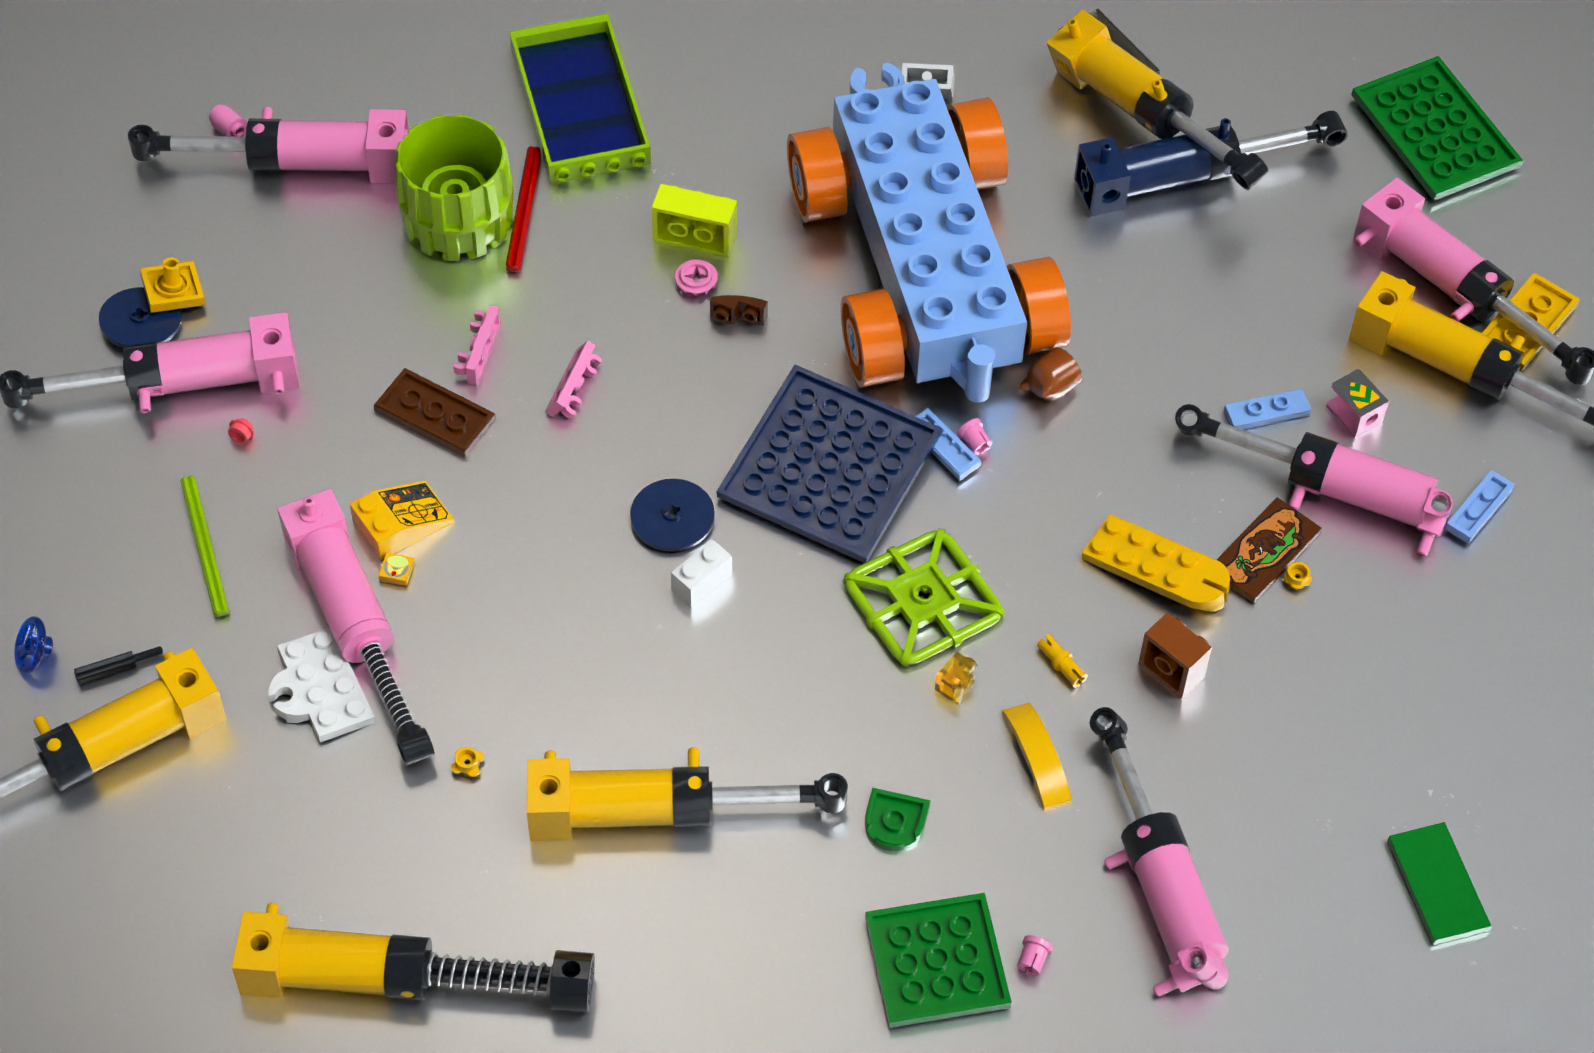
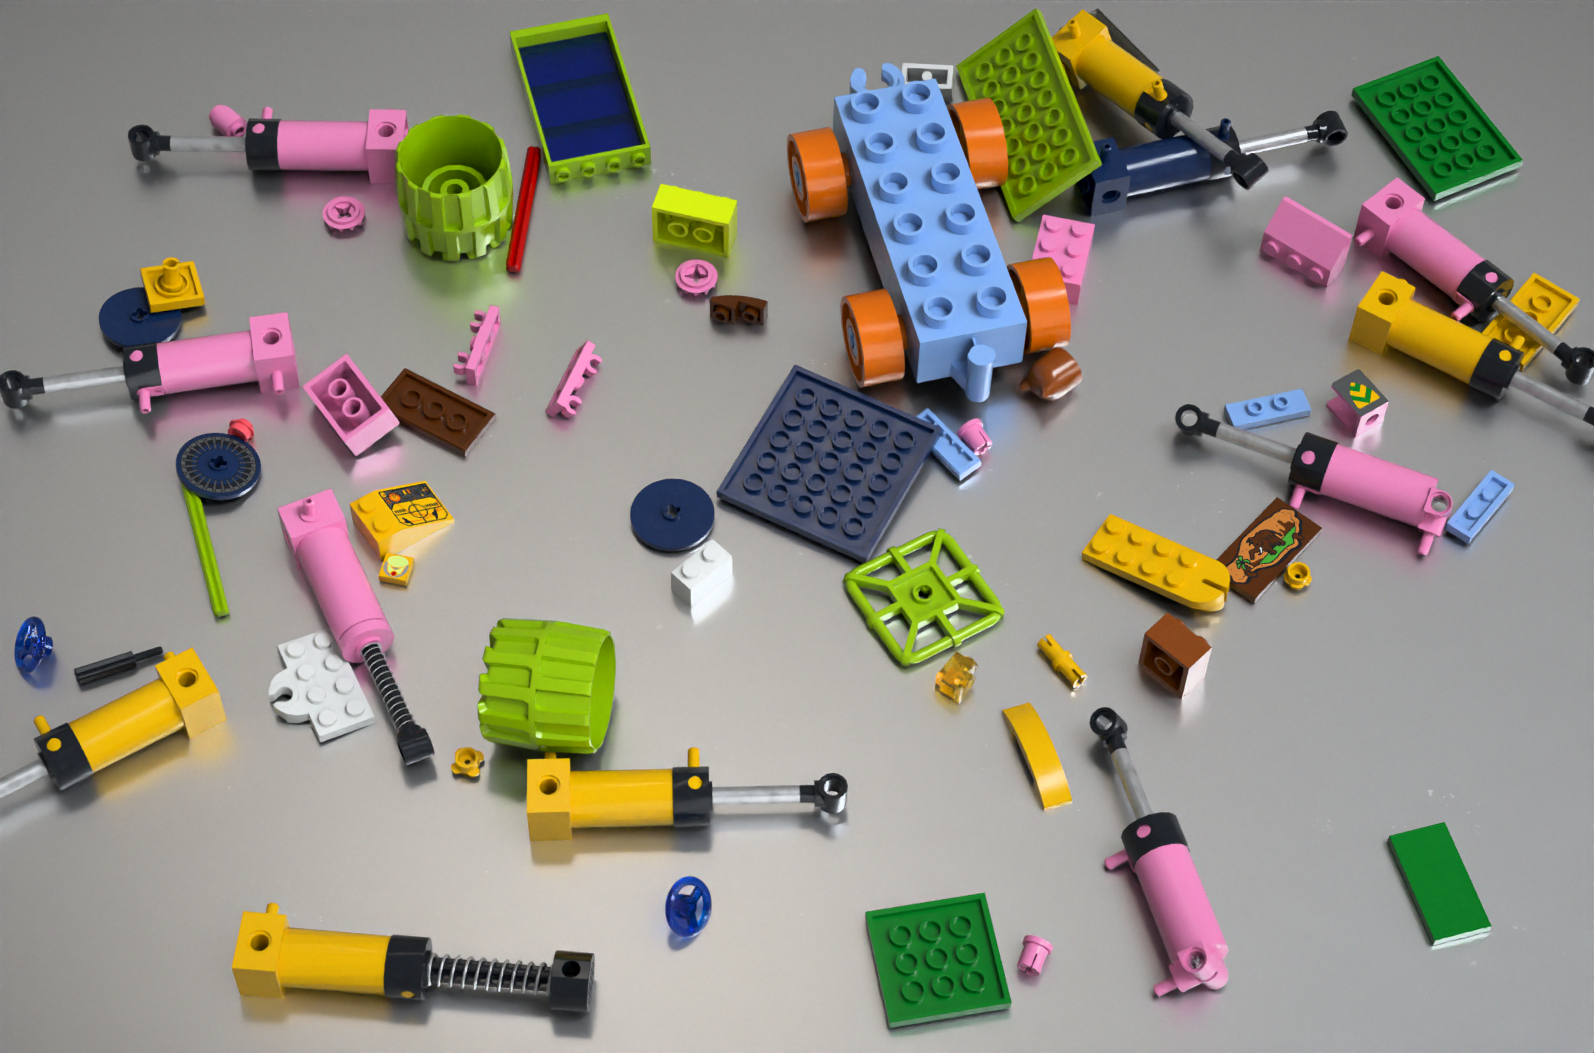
(198, 462): none -> piece
(343, 205): none -> bright pink gear
(351, 405): none -> bright pink brick
(547, 685): none -> lime wheel
(685, 906): none -> clear blue piece
(895, 819): green tile -> none
(1038, 111): none -> lime plate
(1069, 246): none -> bright pink brick
(1306, 242): none -> bright pink slope

